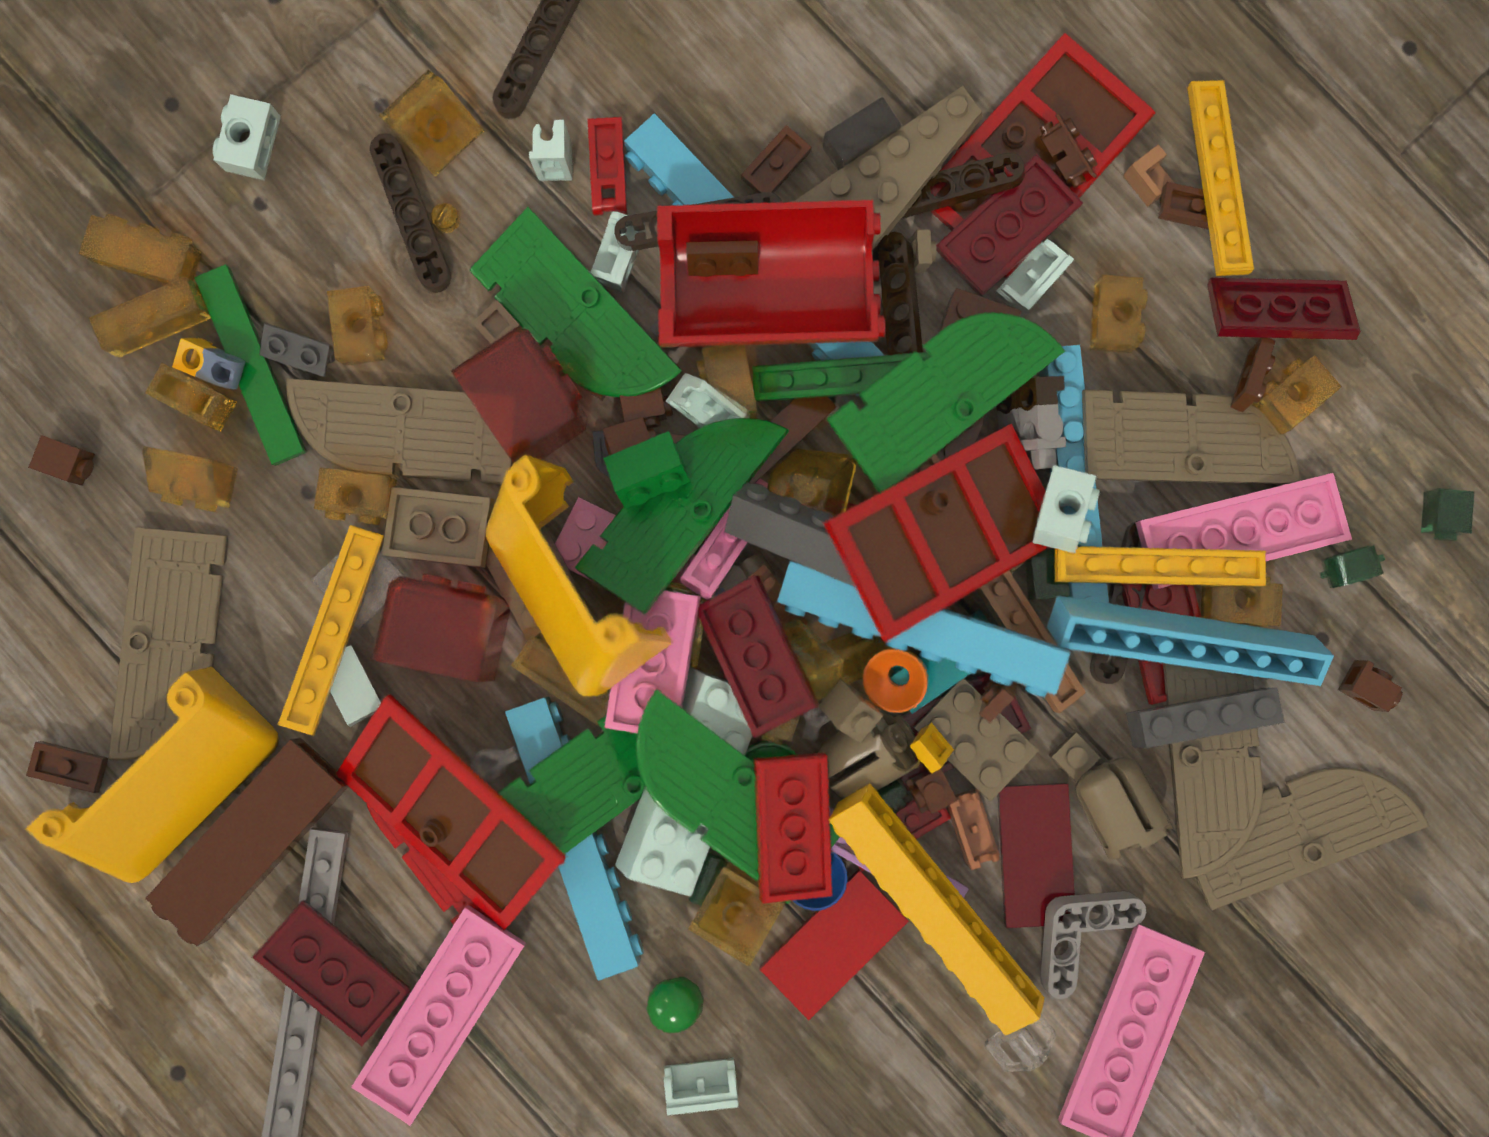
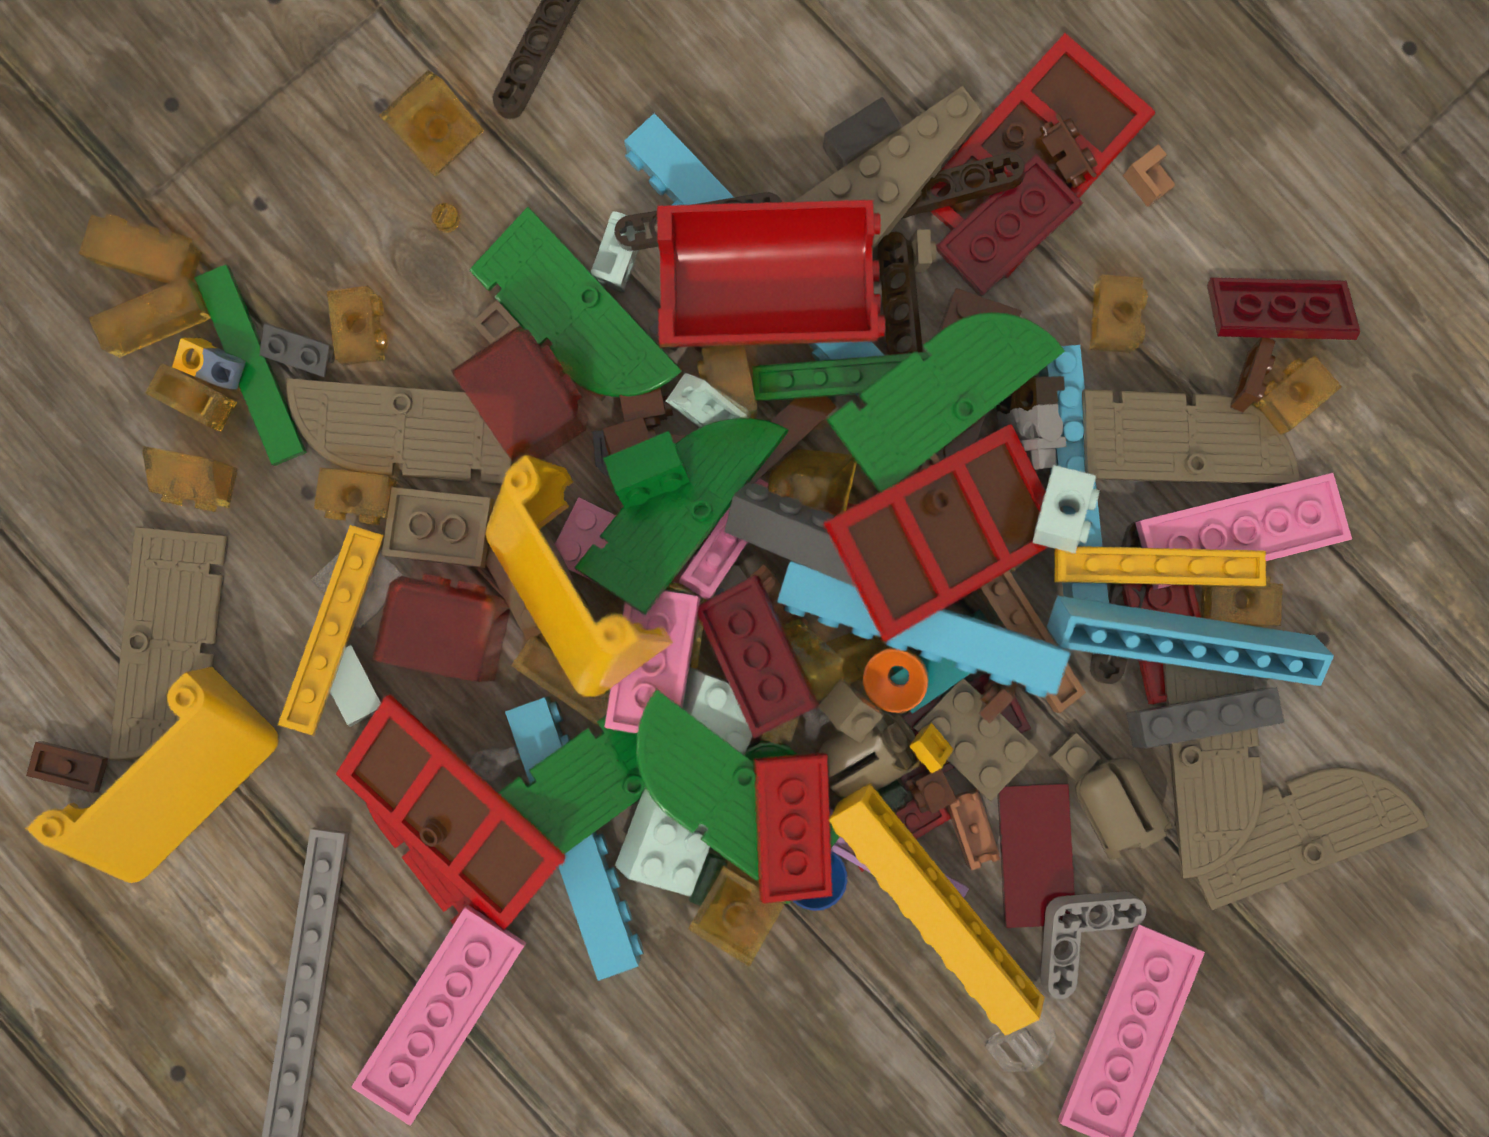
(62, 460): reddish brown brick -> none
(247, 842): reddish brown brick -> none
(252, 155): light aqua brick -> none
(331, 972): dark red tile -> none
(410, 196): dark brown beam -> none
(553, 157): light aqua hinge -> none
(607, 164): red plate -> none
(674, 1005): green hair -> none
(700, 1086): light aqua hinge -> none
(722, 258): reddish brown plate -> none
(776, 161): reddish brown plate -> none
(833, 945): red tile -> none
(1034, 276): light aqua hinge -> none
(1041, 577): brick -> none
(1183, 205): reddish brown plate -> none
(1220, 178): yellow tile -> none
(1352, 566): clear green piece -> none
(1371, 686): reddish brown brick -> none
(1447, 513): clear green brick -> none

